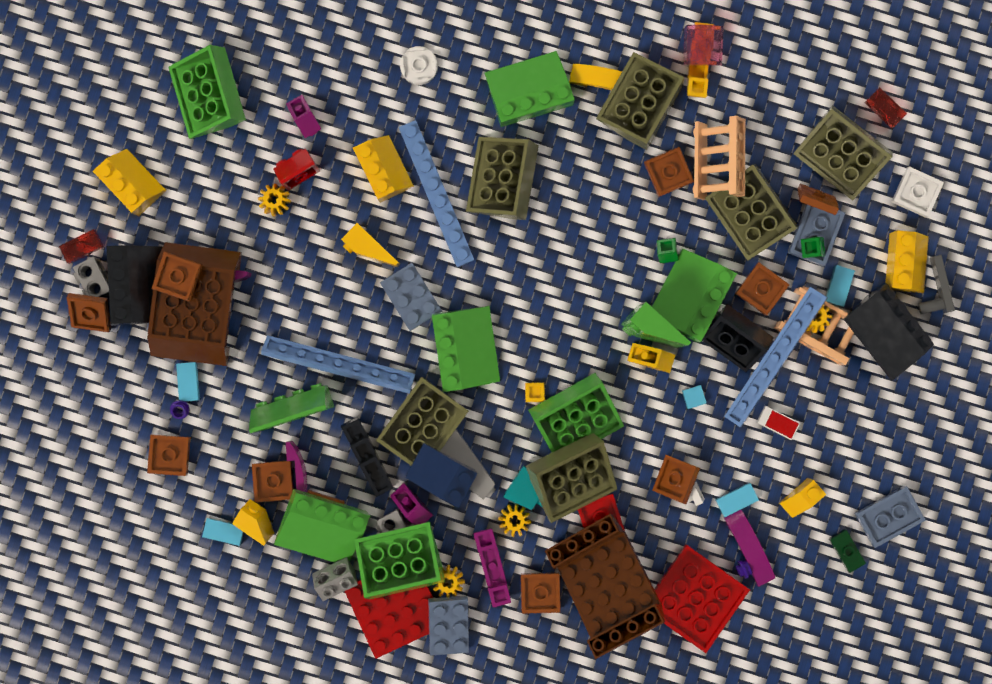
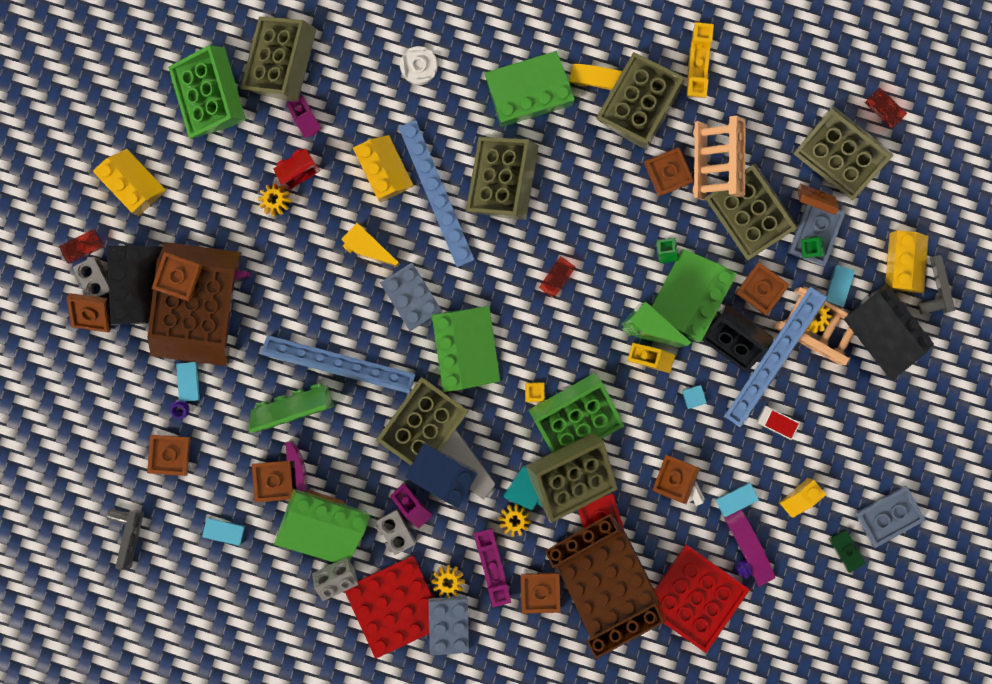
(132, 522): none -> dark grey piece
(254, 522): yellow slope -> none
(278, 58): none -> olive slope
(367, 456): black slope -> none
(398, 561): bright green slope -> none
(557, 277): none -> clear red plate
(703, 45): clear pink slope -> none
(917, 192): white plate -> none

